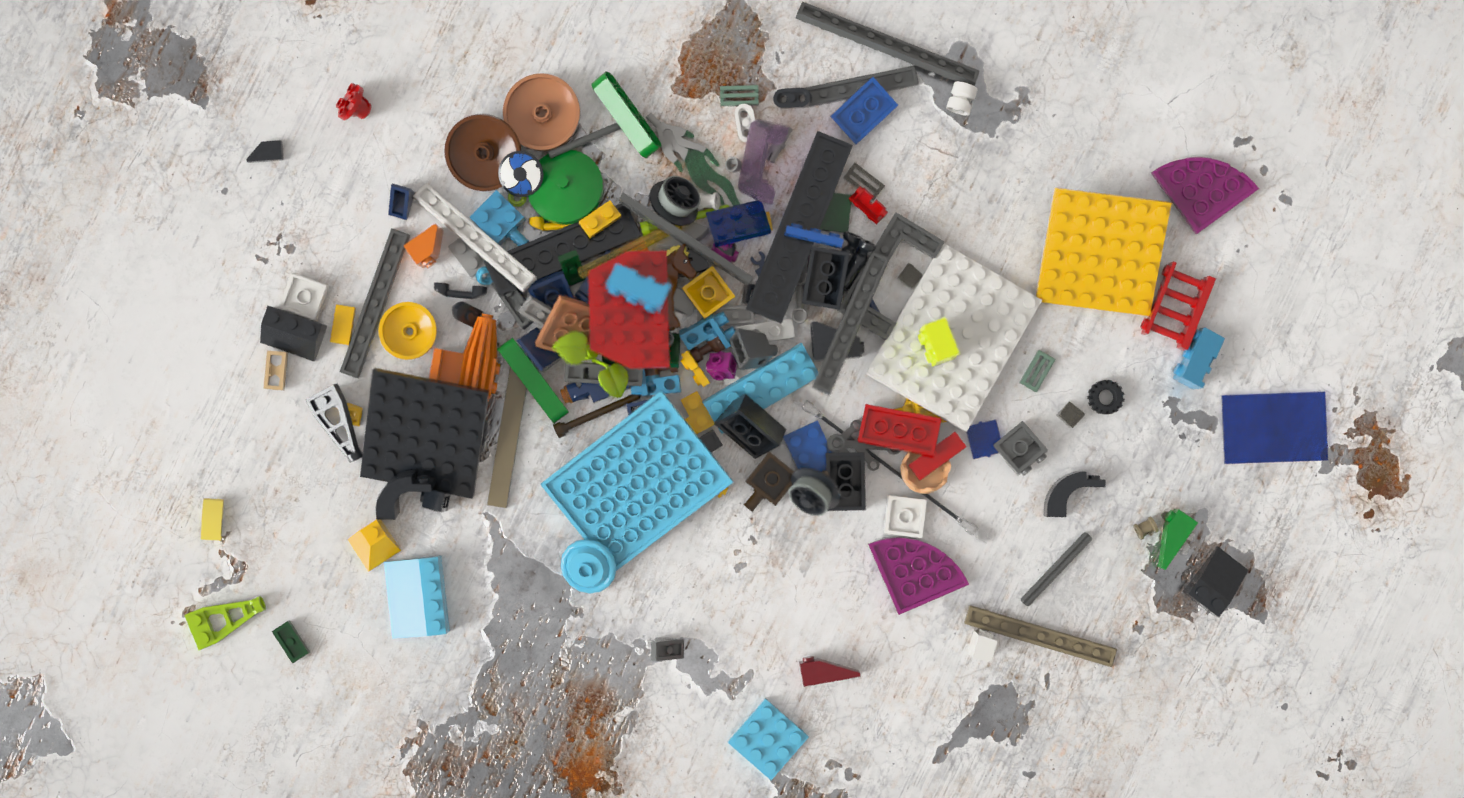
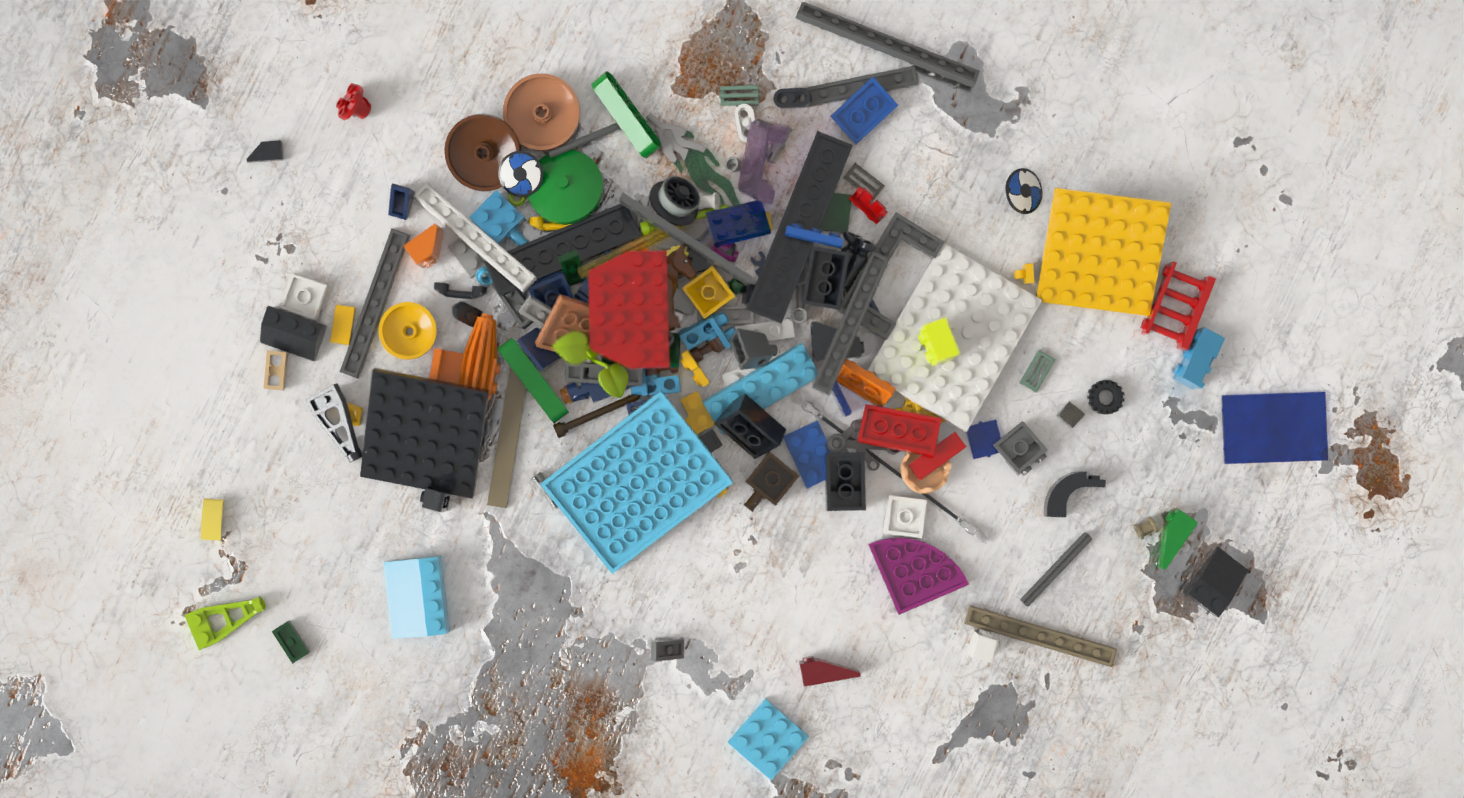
(374, 544): yellow slope -> none
(388, 500): black arch -> none
(538, 479): none -> light grey pin
(588, 566): medium azure piece -> none
(600, 219): yellow plate -> none
(637, 288): dark azure wedge -> none
(722, 365): magenta brick -> none
(736, 286): none -> dark green plate
(813, 491): black piece -> none
(840, 400): none -> clear blue tile
(865, 383): none -> orange plate
(909, 276): clear smoke slope -> none
(961, 100): white wheel -> none
(1023, 191): none -> shield
(1026, 274): none -> yellow tile
(1203, 188): magenta plate -> none

